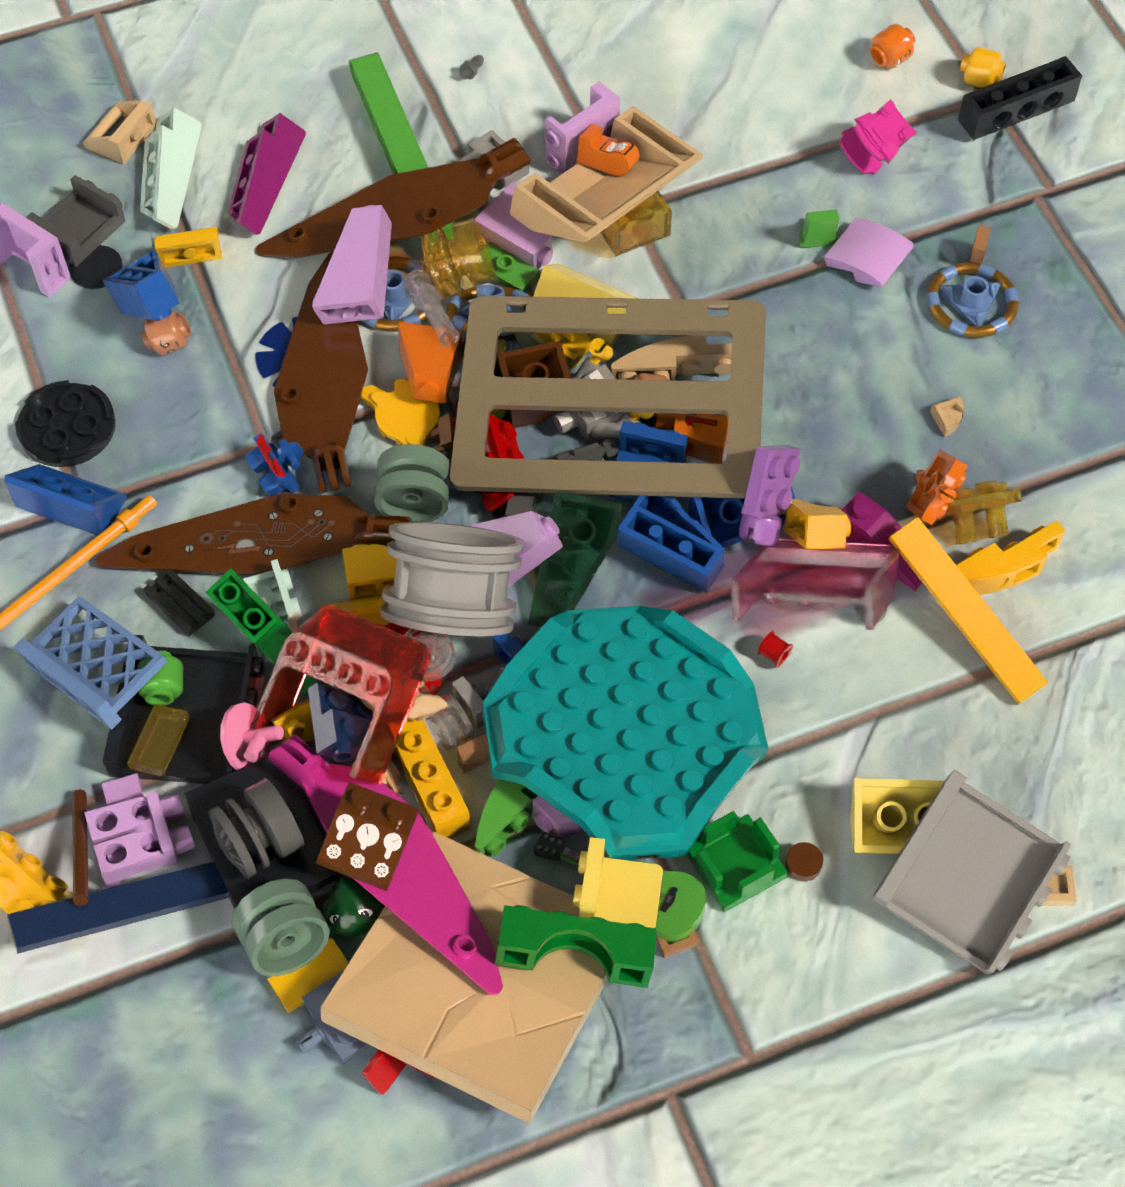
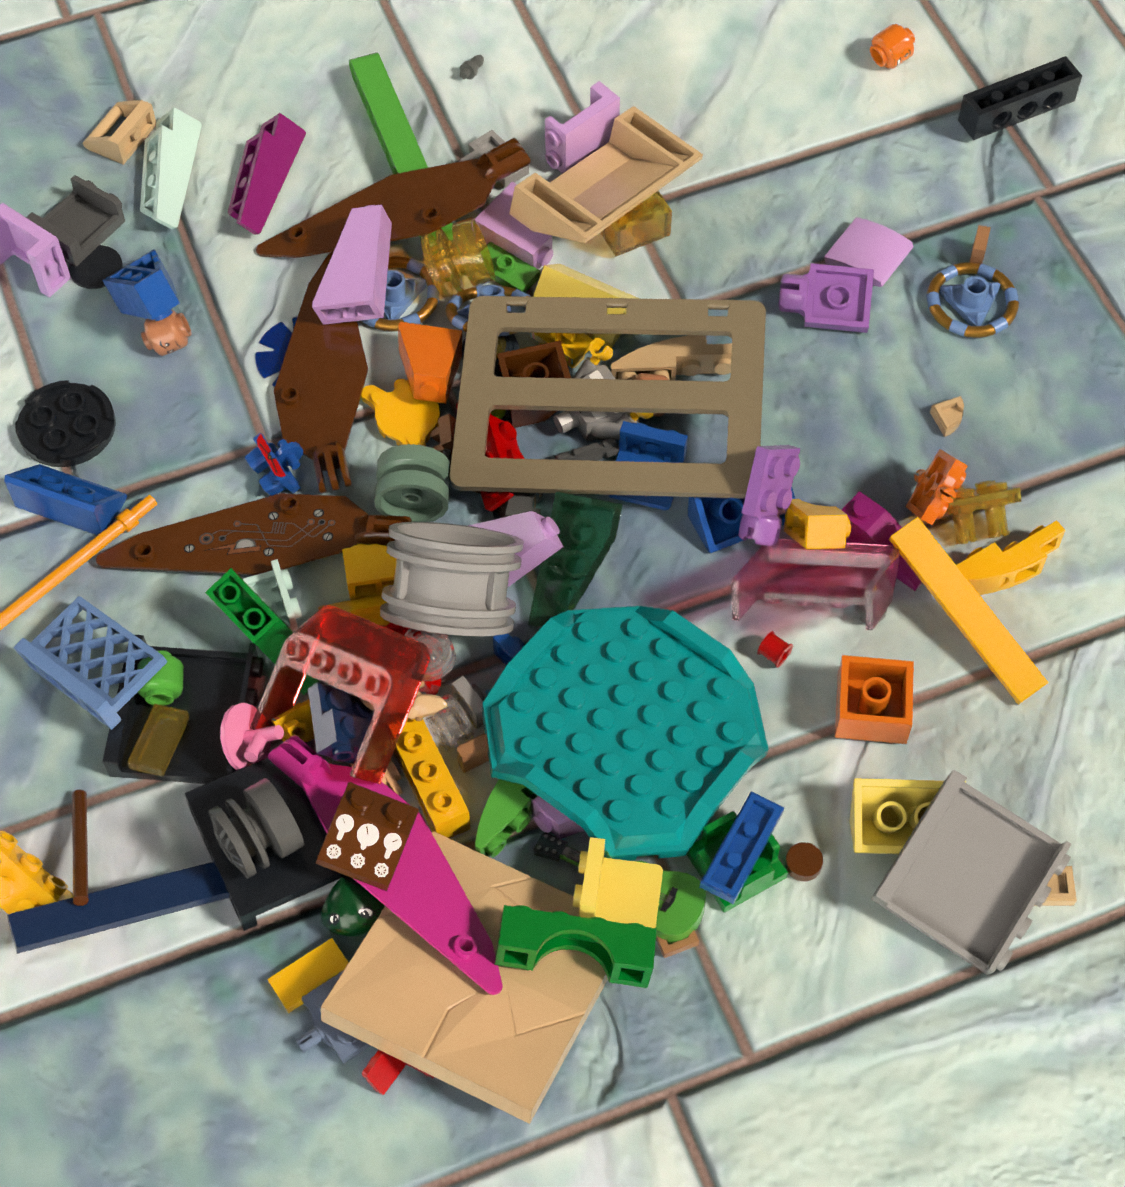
(122, 789): lavender tile -> none
(136, 836): lavender hips -> none
(182, 586): pearl dark grey tile -> none
(188, 247): yellow panel -> none
(280, 927): sand green wheel -> none
(426, 299): clear pin -> none
(606, 153): orange leg -> none
(671, 540): blue wedge -> none
(705, 433): orange torso -> none
(741, 847): none -> blue tile
(819, 229): bright green tile -> none
(829, 297): none -> medium lavender plate
(874, 699): none -> orange brick
(876, 138): dark pink piece -> none
(982, 67): yellow head -> none

